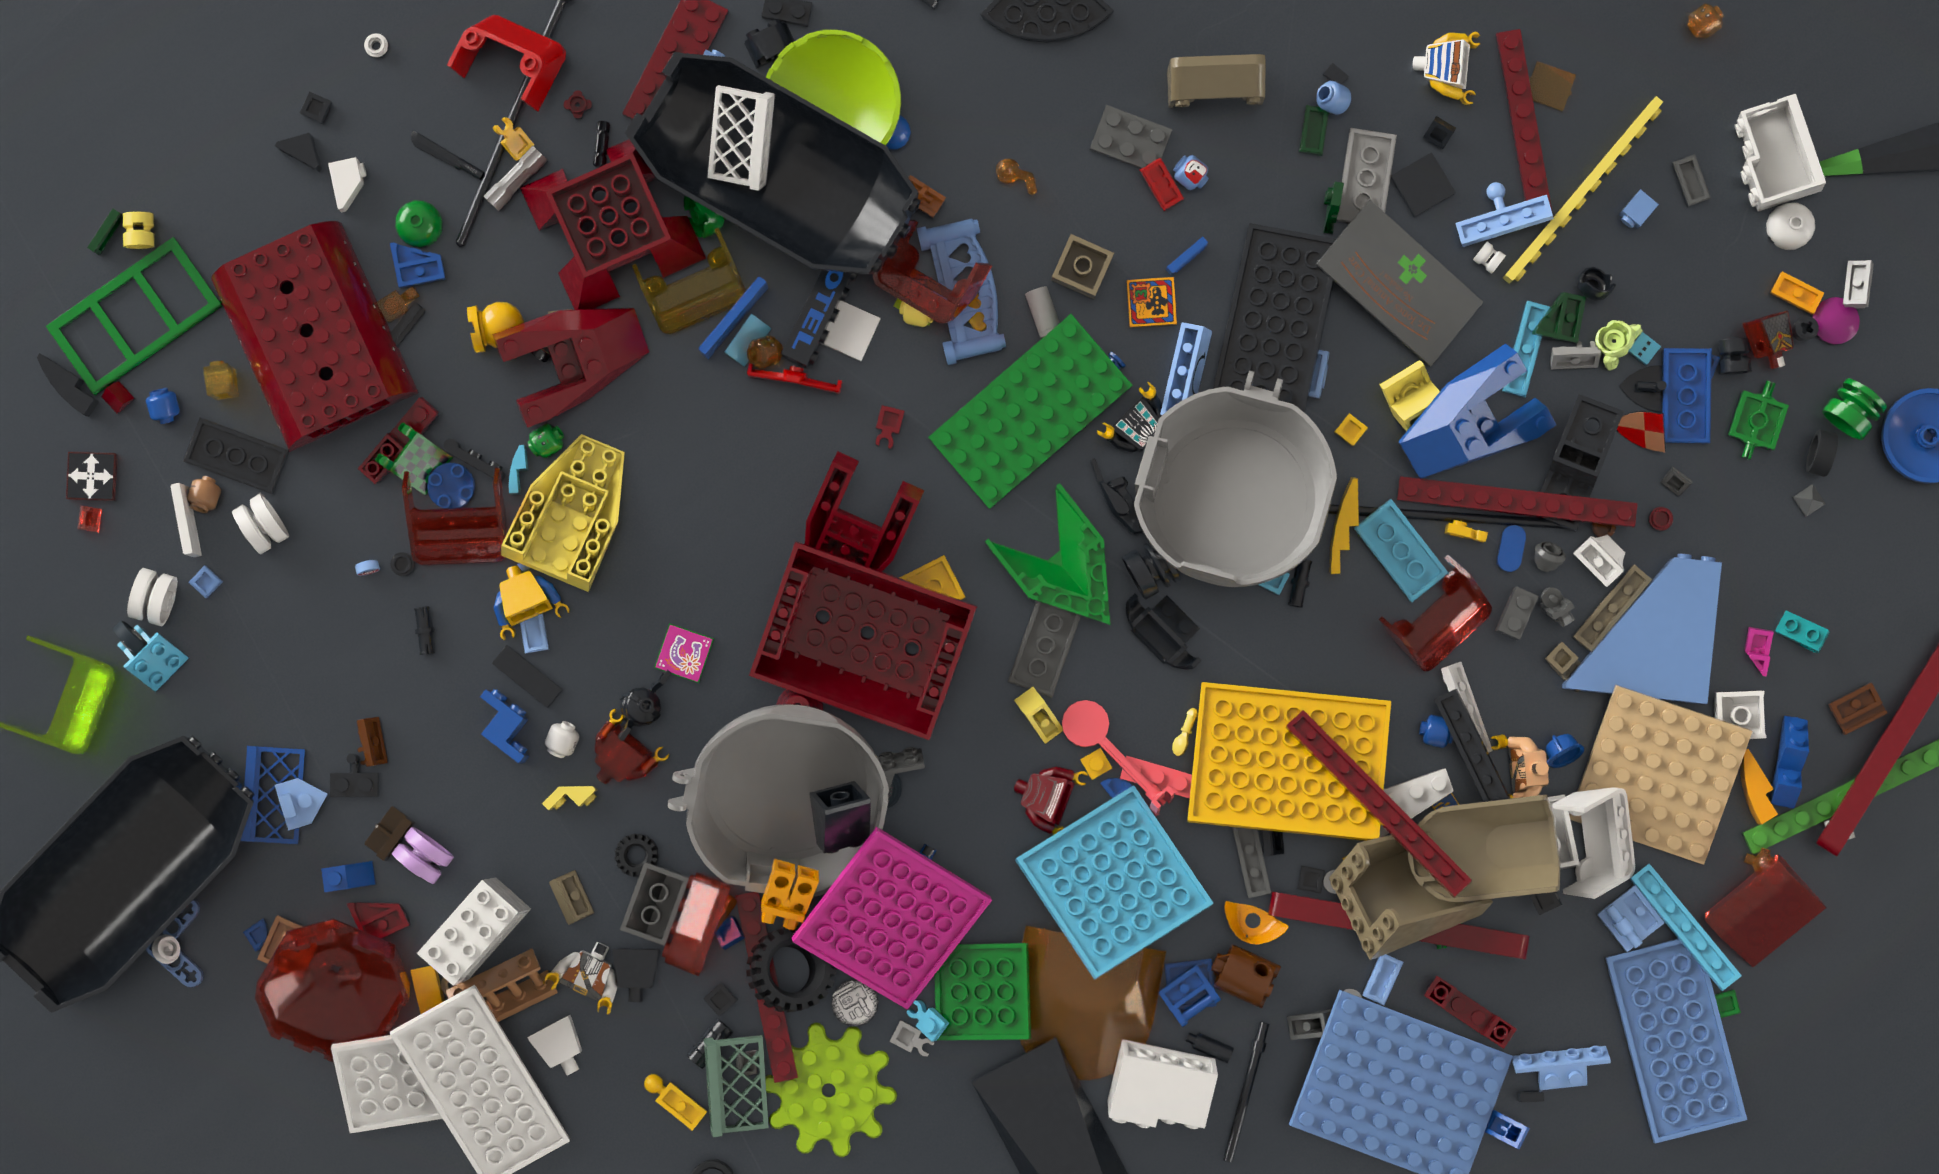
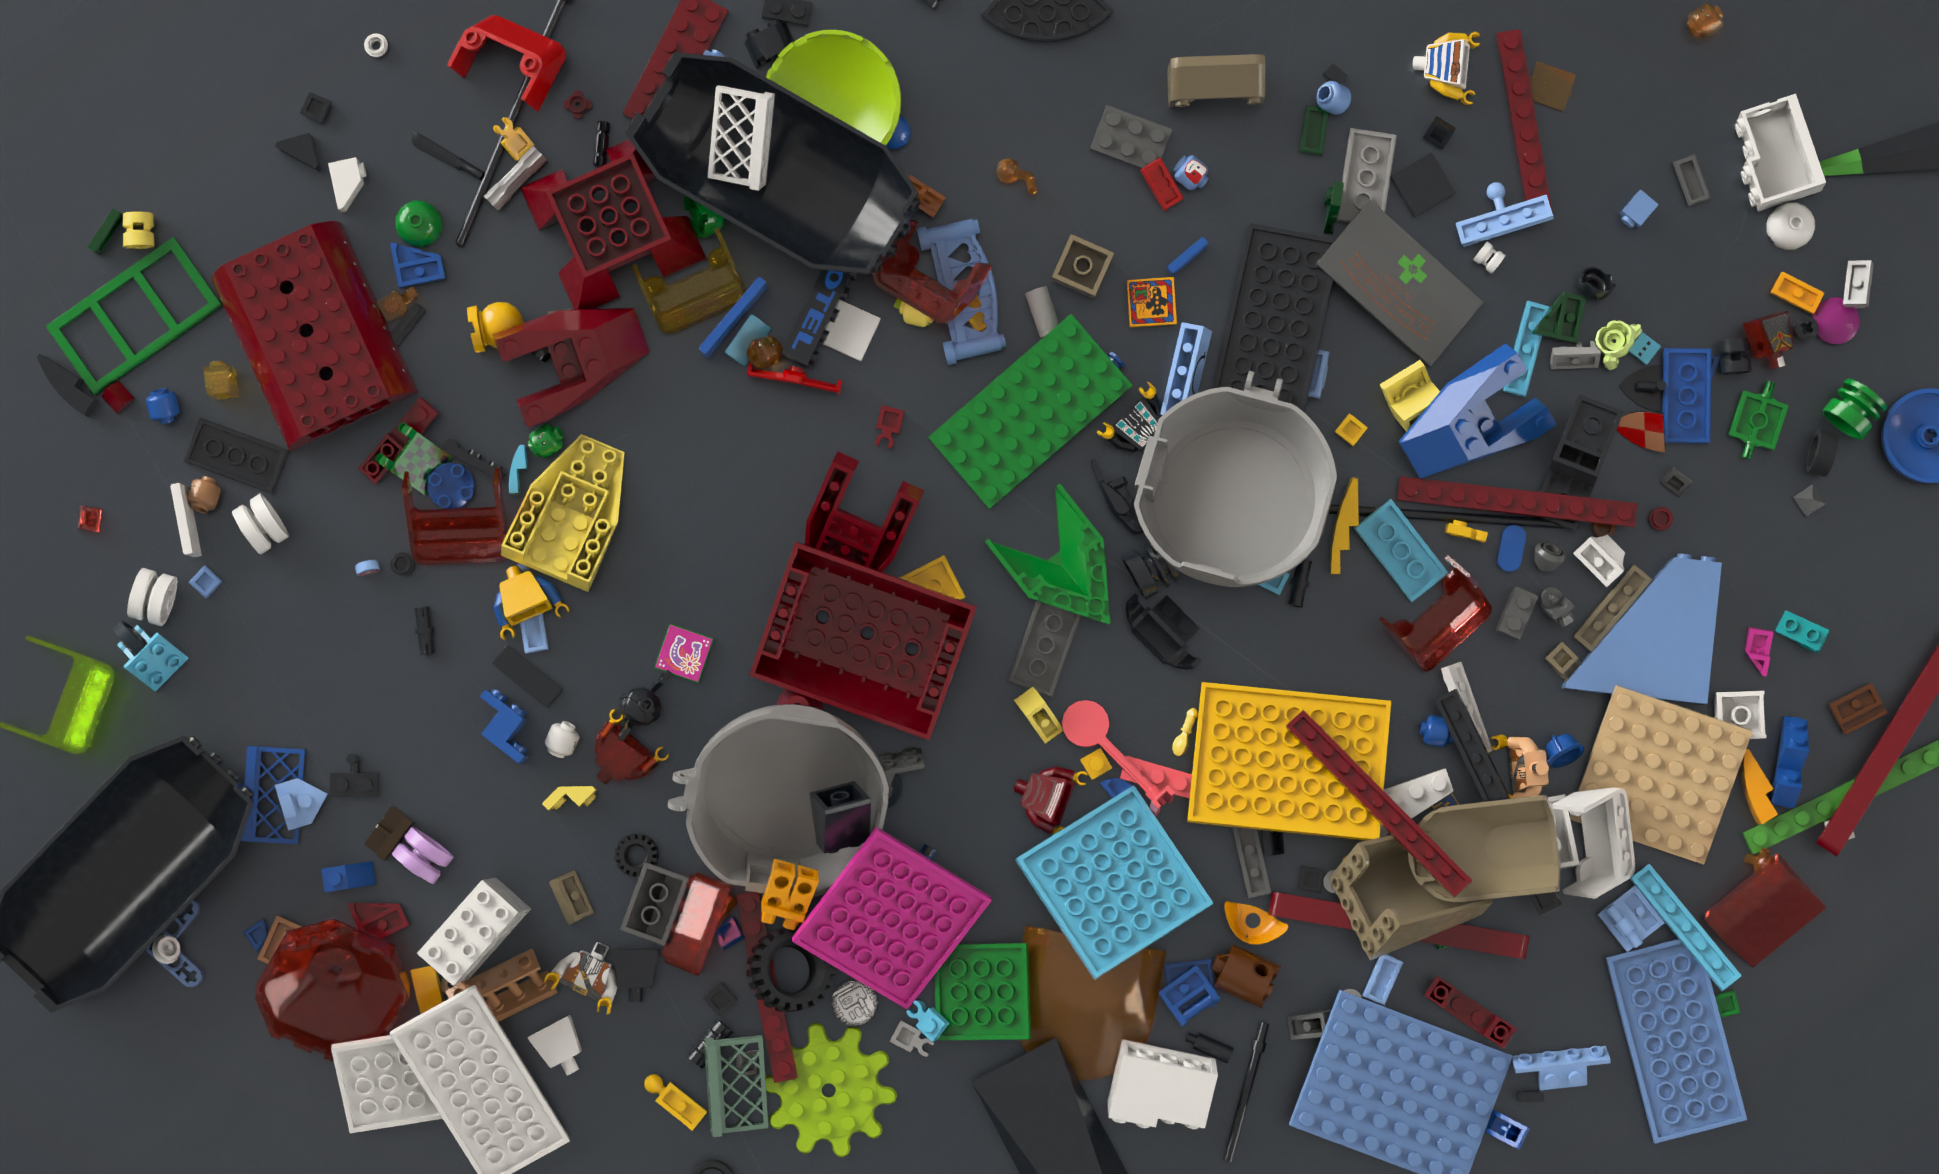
(91, 476): black tile -> none
(372, 742): reddish brown plate -> none
(1590, 183): light yellow plate -> none

